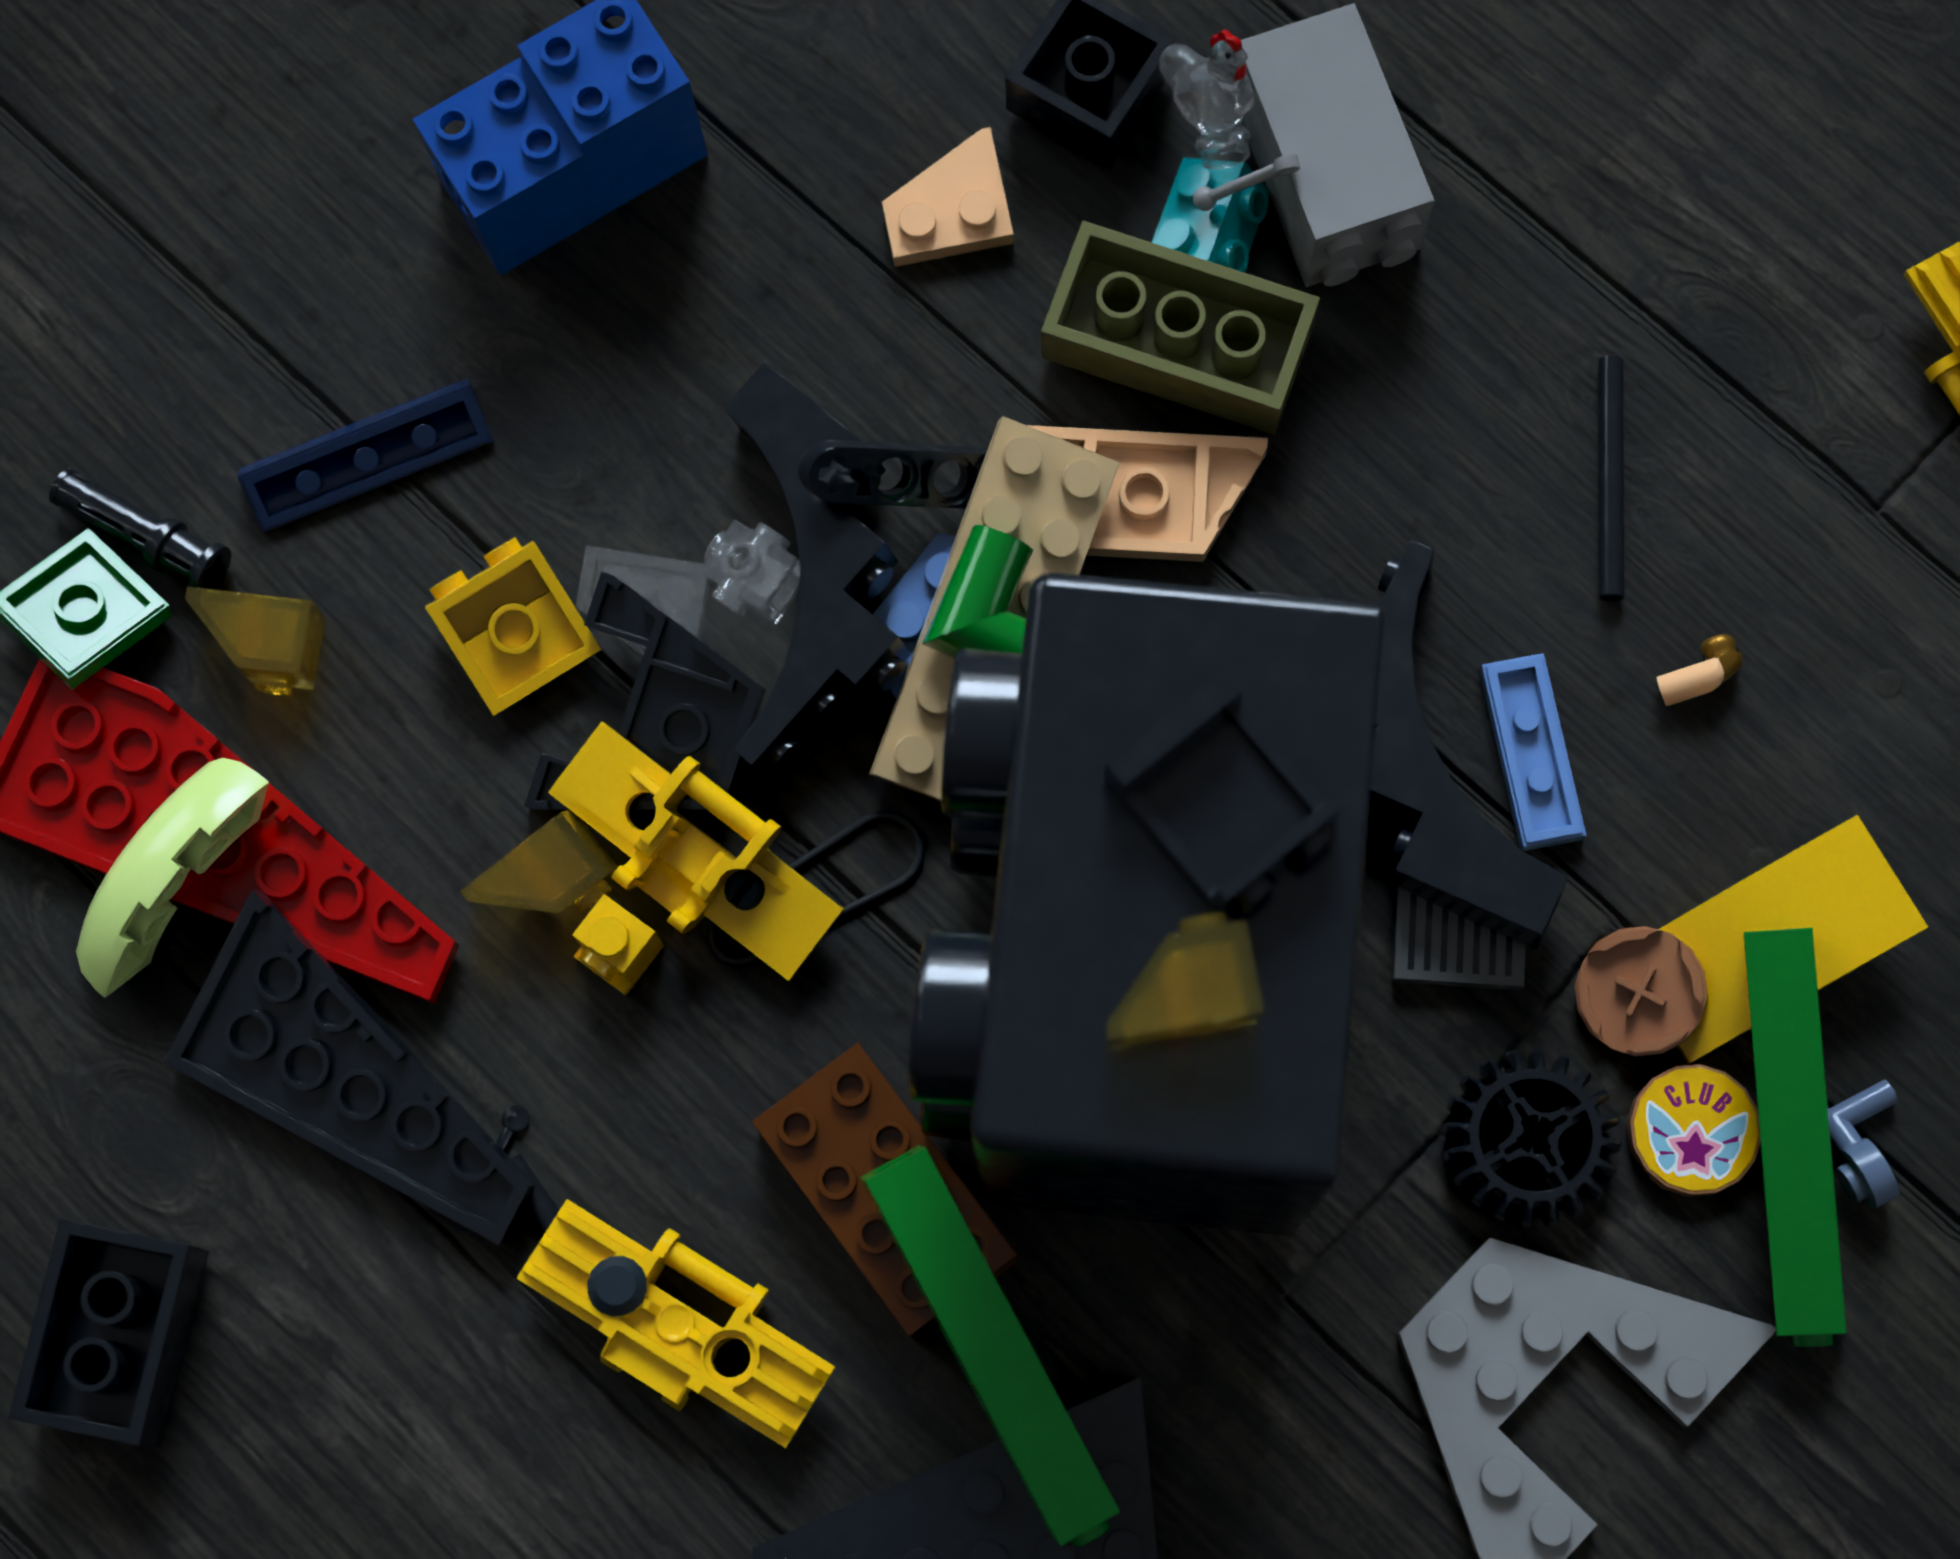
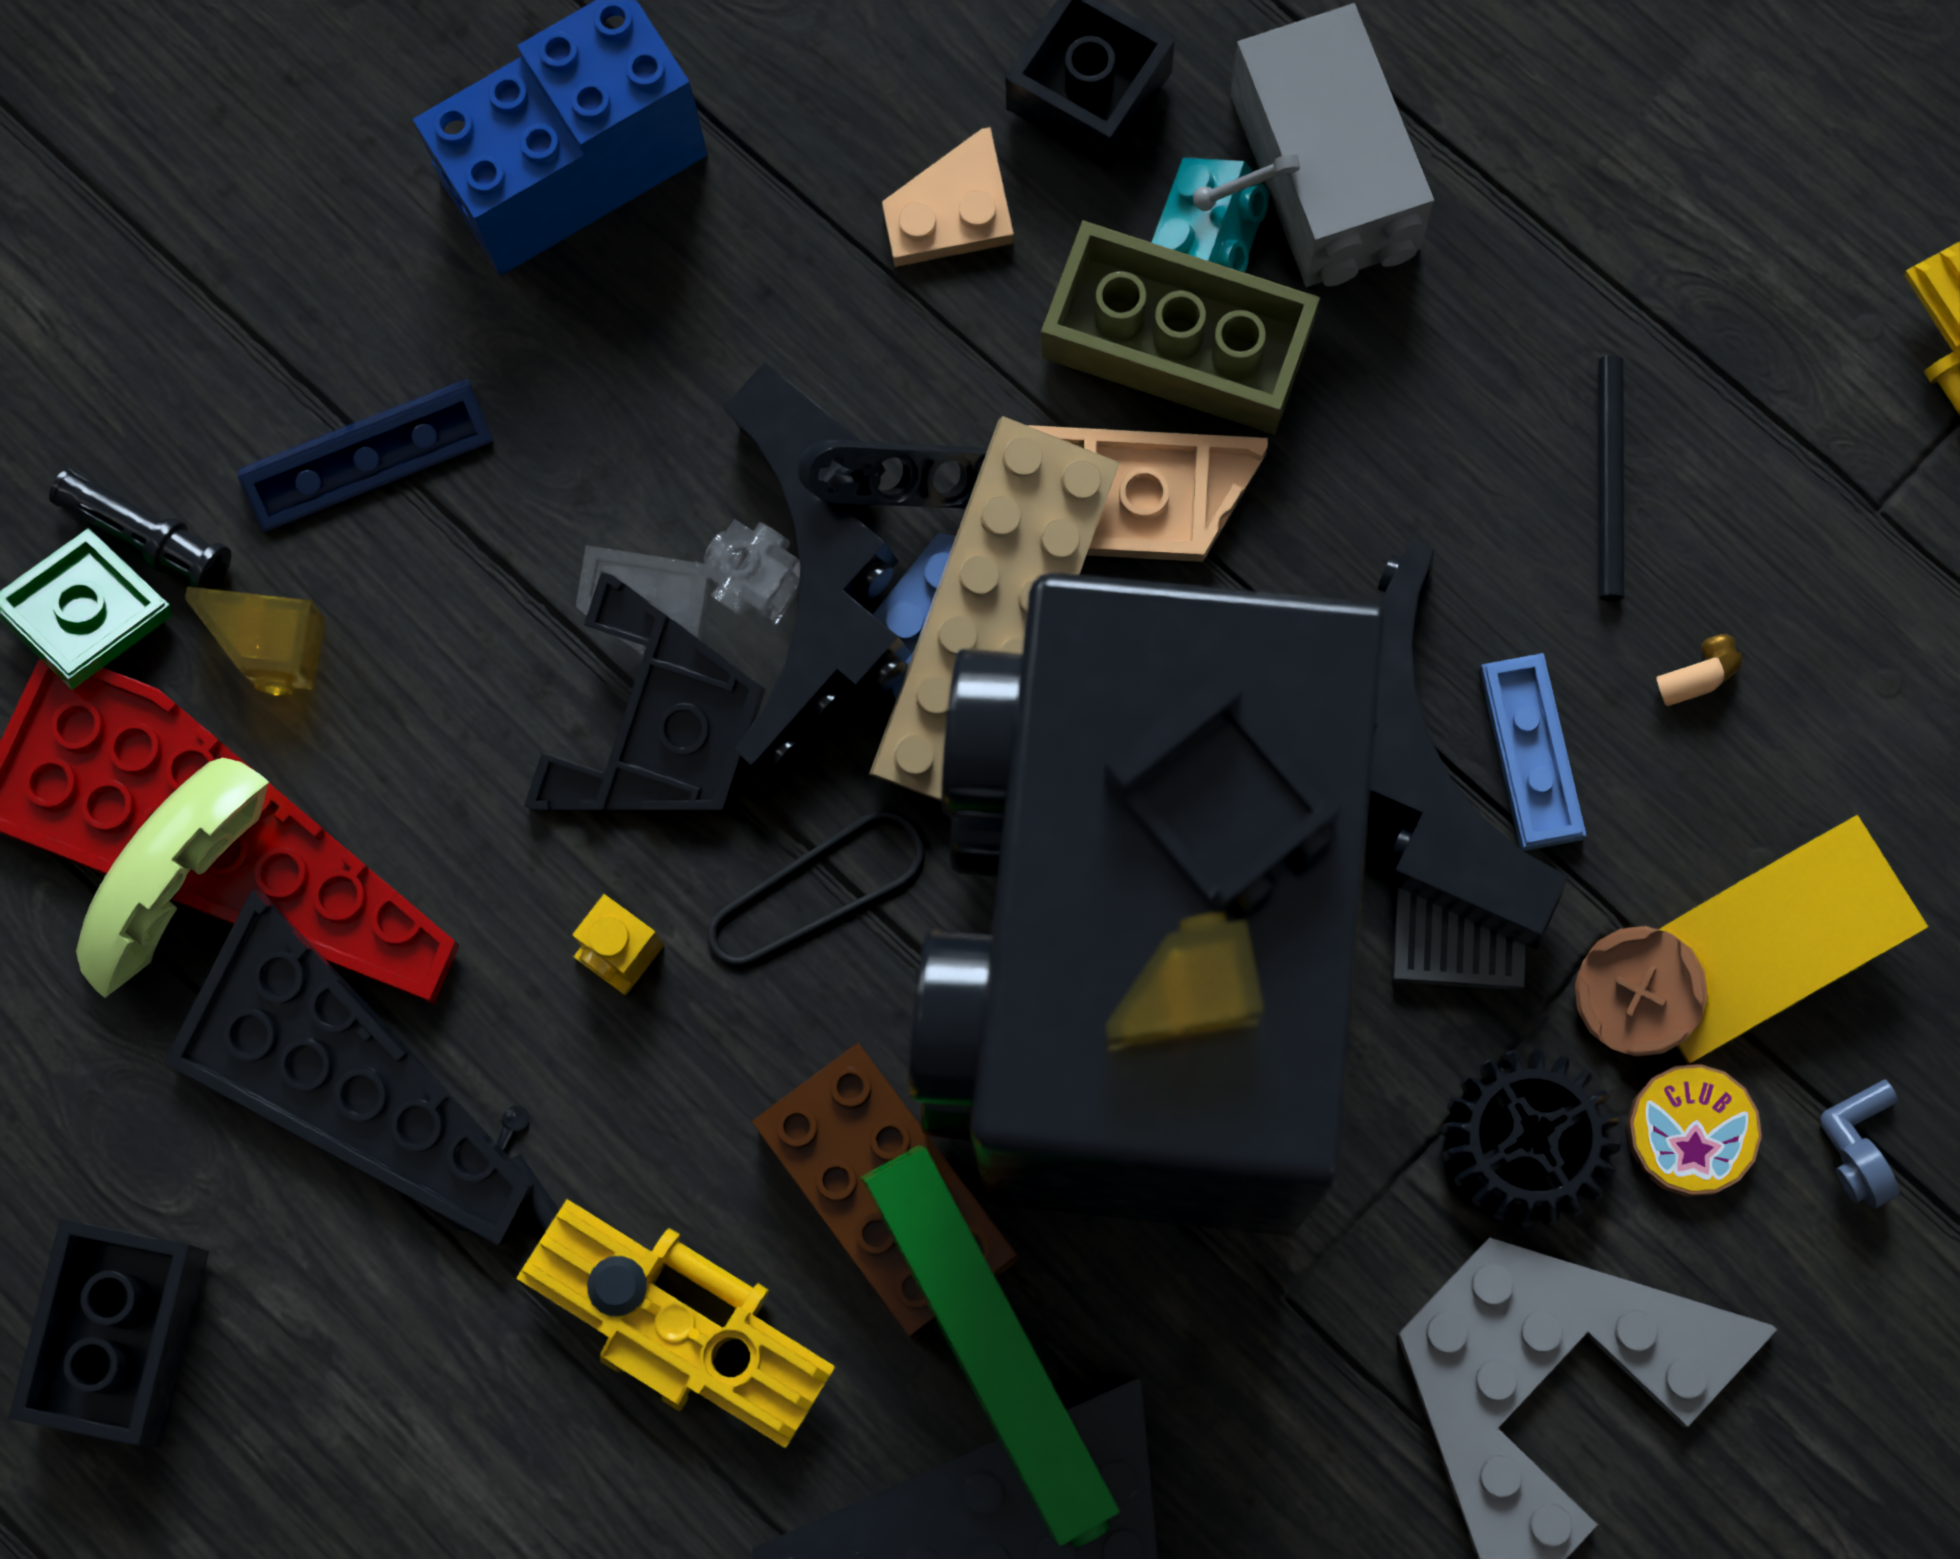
(511, 624): yellow plate -> none
(548, 870): clear yellow slope -> none
(682, 867): yellow piece -> none
(979, 595): green brick -> none
(1212, 97): clear animal -> none
(1795, 1136): green brick -> none

